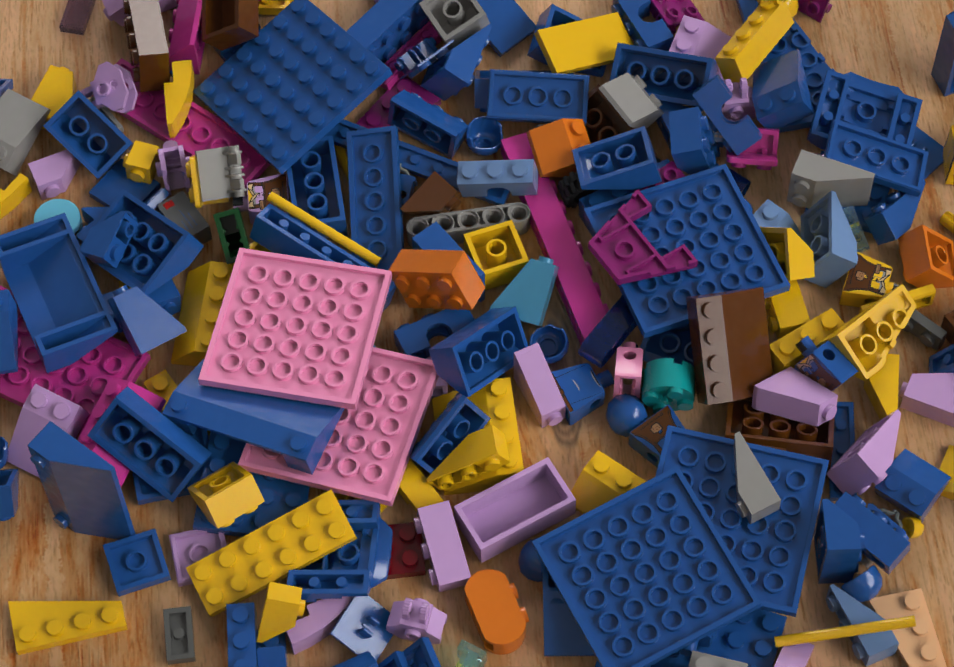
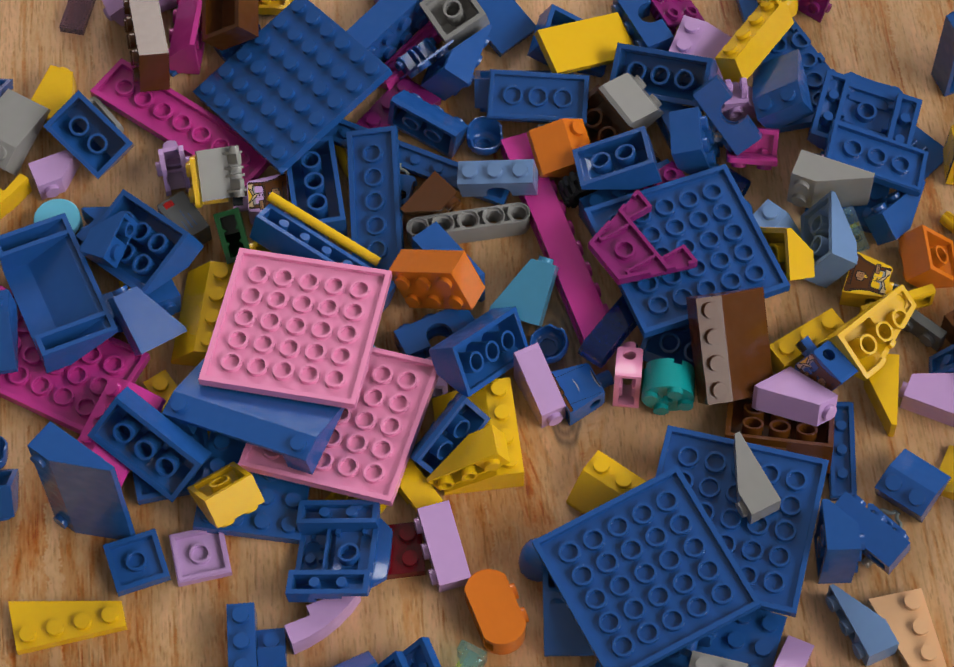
(35, 414): lavender slope -> none
(111, 90): lavender hinge -> none
(115, 181): blue tile -> none
(141, 162): yellow brick -> none
(157, 198): blue tile -> none
(179, 95): yellow slope -> none
(179, 635): dark grey plate -> none
(271, 552): yellow plate -> none
(280, 610): yellow slope -> none
(363, 627): piece -> none
(415, 620): lavender hinge -> none
(496, 252): yellow brick -> none
(514, 509): lavender piece -> none
(625, 414): blue hair -> none
(650, 435): torso -> none
(787, 311): yellow brick -> none
(845, 631): yellow piece -> none
(865, 585): blue hair -> none
(867, 457): lavender slope -> none
(913, 524): yellow hinge -> none

